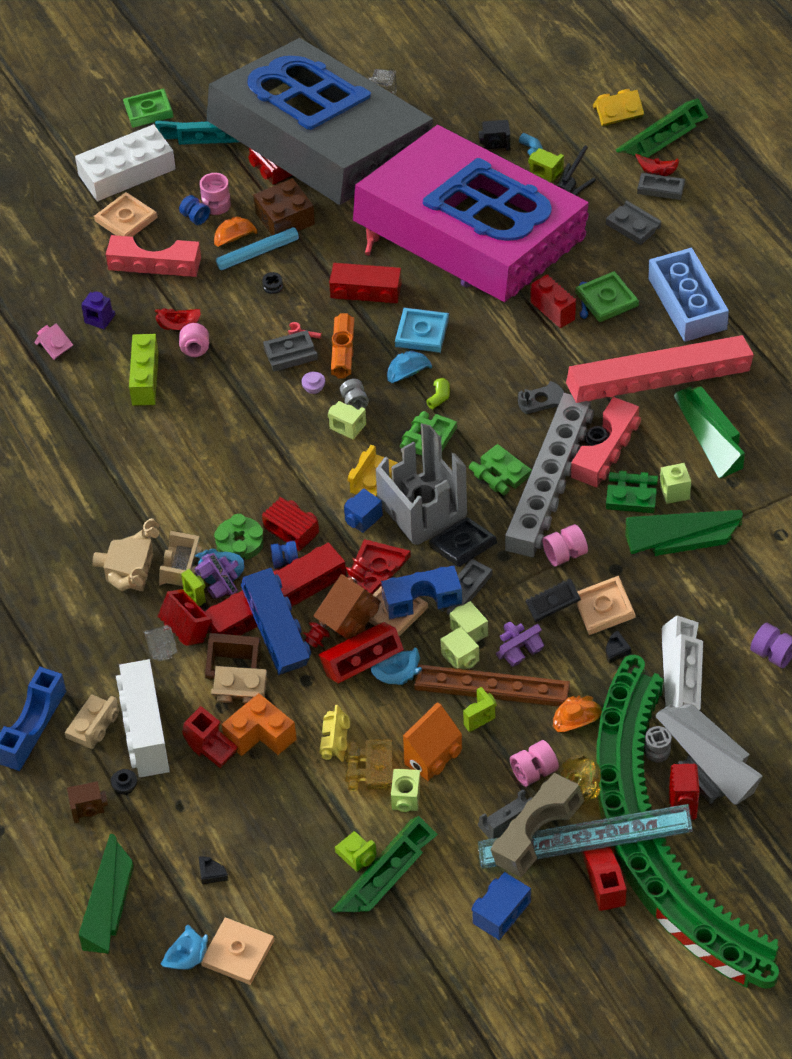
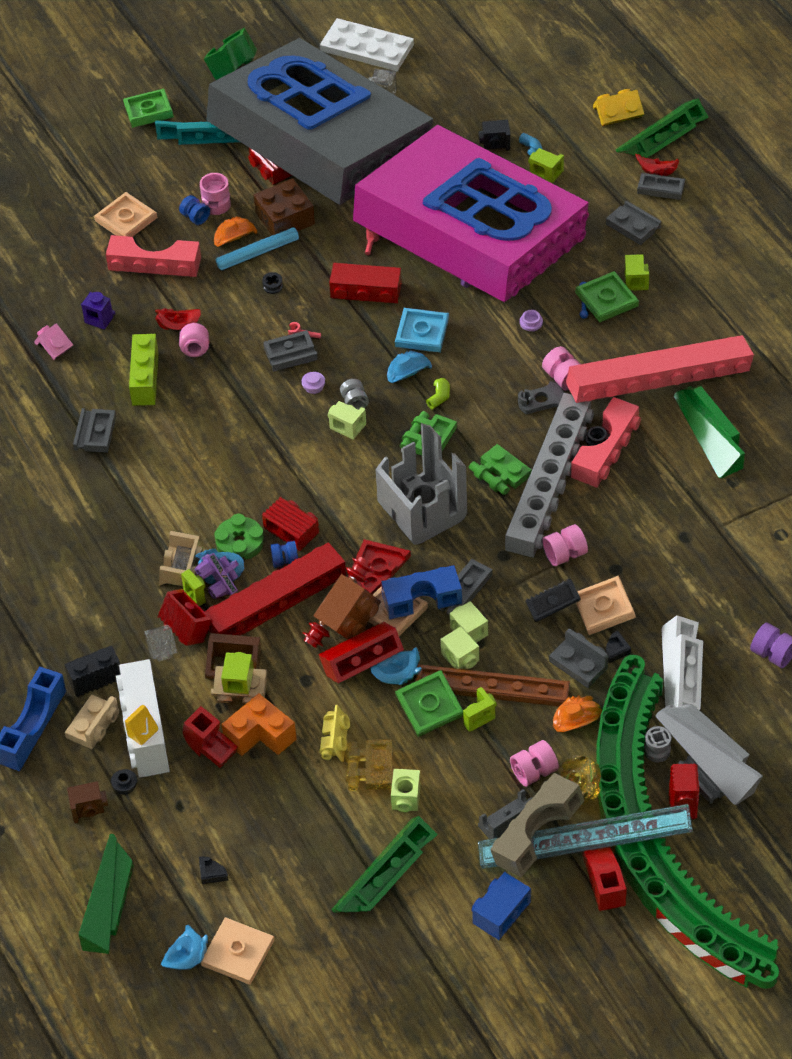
(93, 671): none -> black brick
(94, 430): none -> dark grey plate
(125, 162): white brick -> none
(129, 558): tan torso -> none
(141, 725): none -> yellow slope
(236, 50): none -> green brick
(237, 673): none -> lime brick
(275, 620): blue brick -> none
(342, 346): orange piece -> none
(356, 851): lime bracket -> none
(363, 510): blue brick -> none
(365, 472): yellow bracket -> none
(367, 44): none -> white plate
(429, 703): none -> bright green plate
(432, 742): orange slope -> none
(462, 541): black plate -> none
(510, 649): medium lavender hips -> none
(531, 320): none -> lavender plate
(553, 301): red brick -> none
(557, 365): none -> bright pink wheel
(569, 183): black plant -> none
(580, 658): none -> dark grey bracket
(628, 497): green plate -> none
(636, 273): none -> lime brick
(675, 483): yellowish green brick -> none
(681, 531): green wedge -> none
(688, 294): light blue brick -> none

